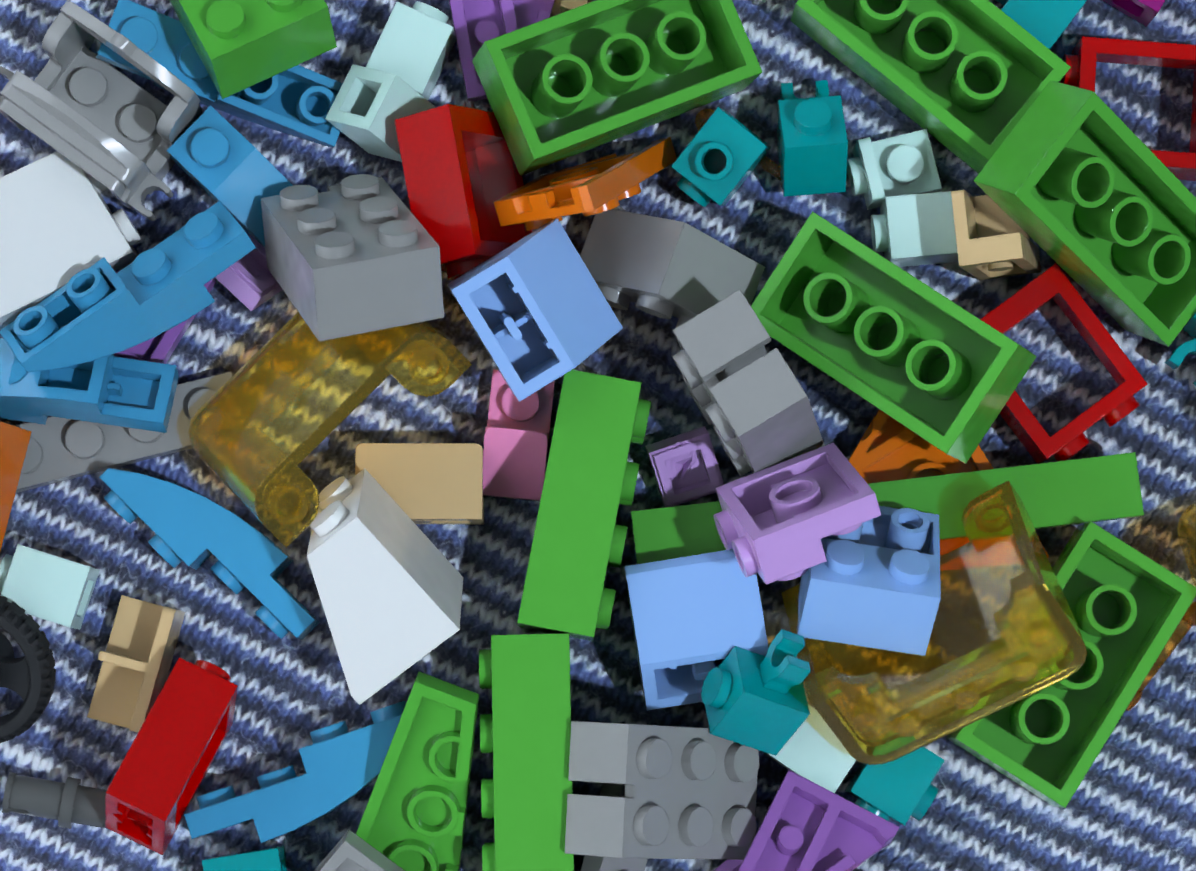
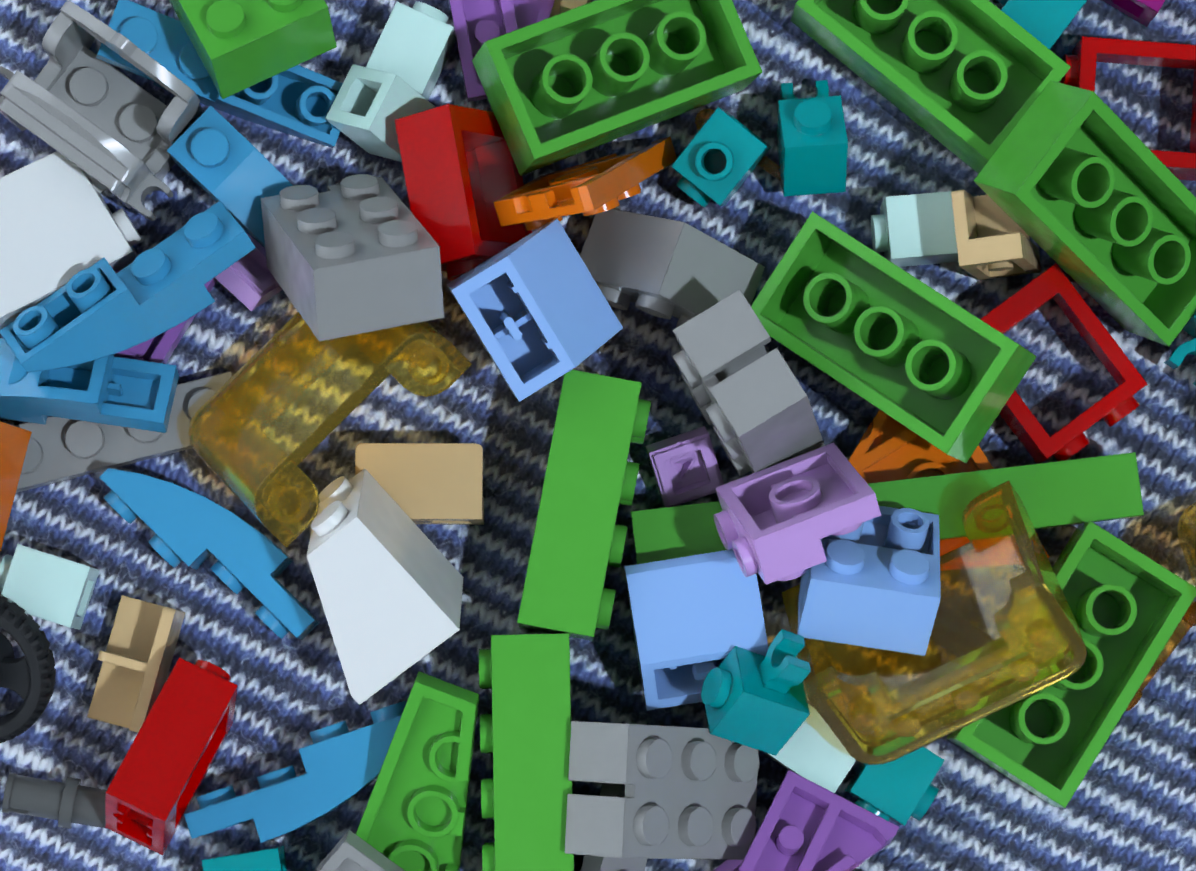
(516, 441): bright pink slope -> none
(893, 167): light aqua bracket -> none

